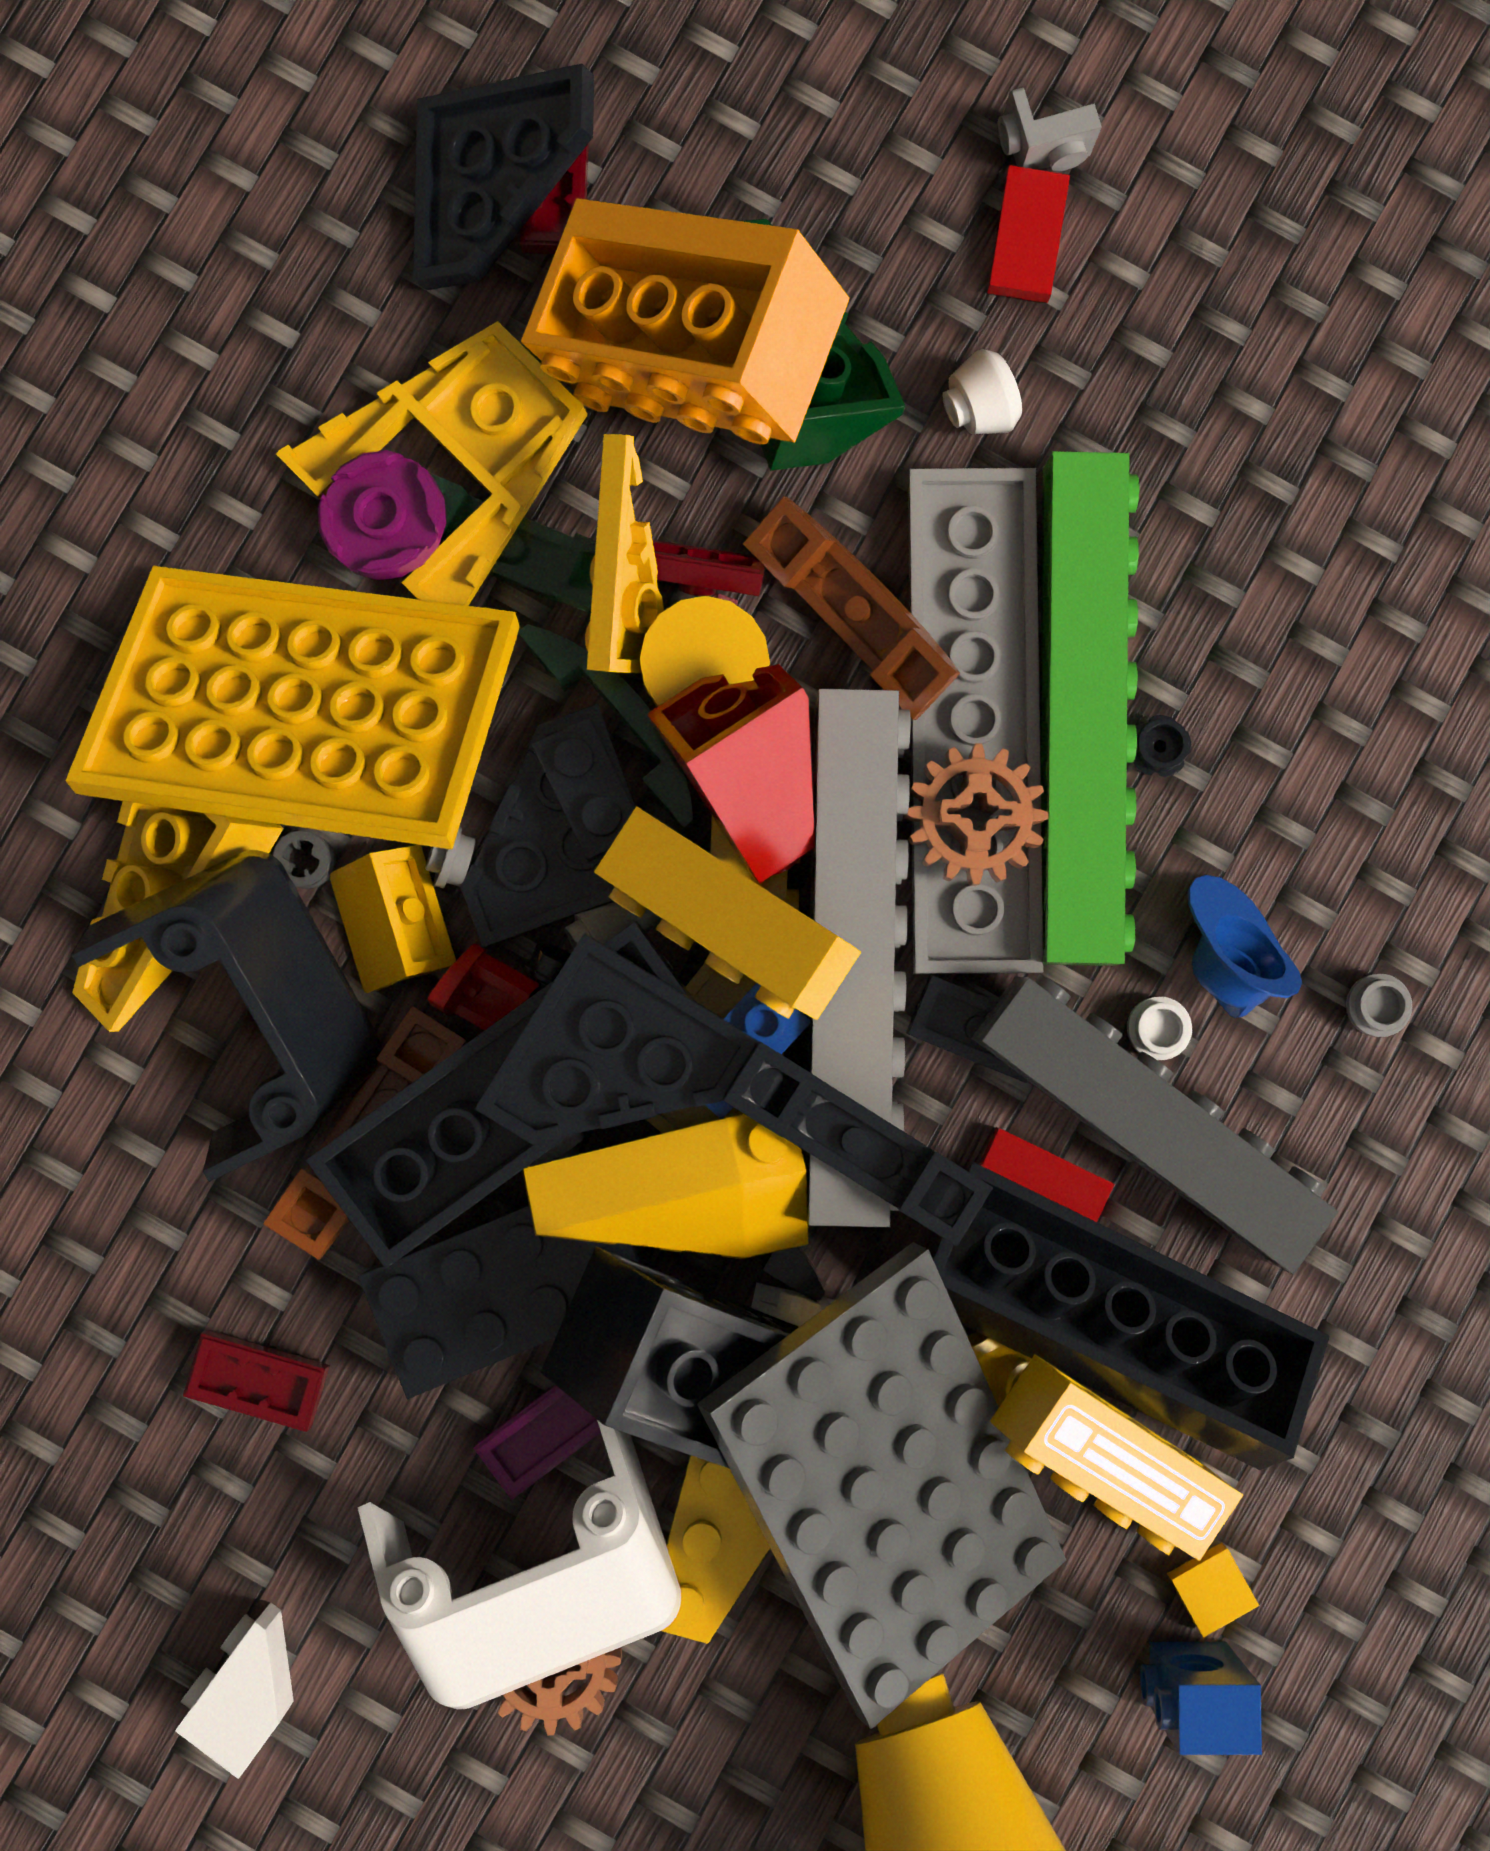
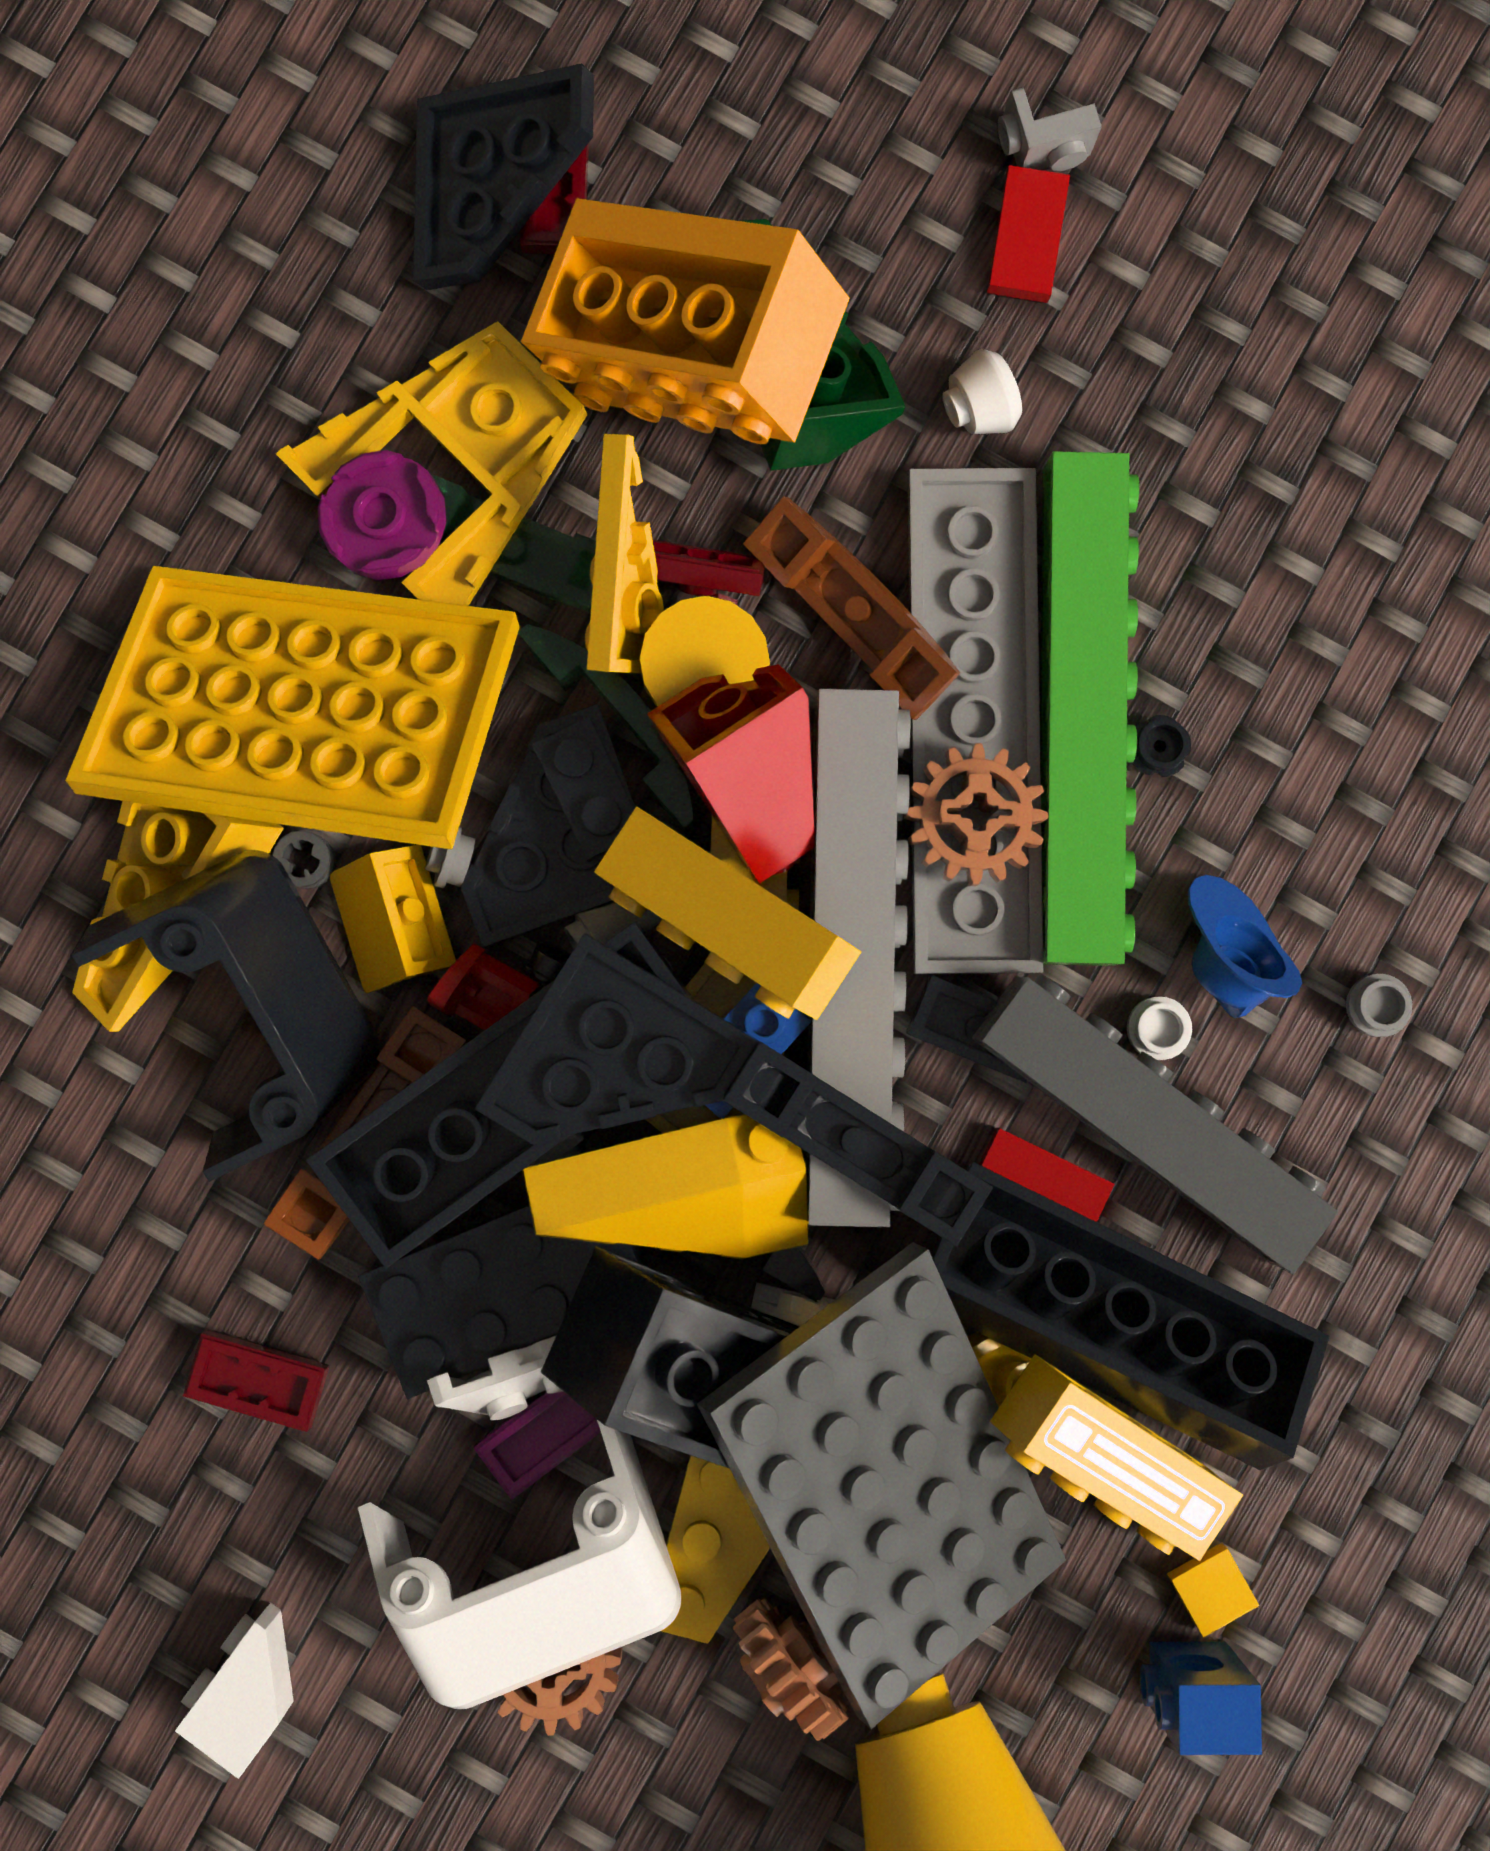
(500, 1389): none -> white wing
(790, 1669): none -> nougat gear

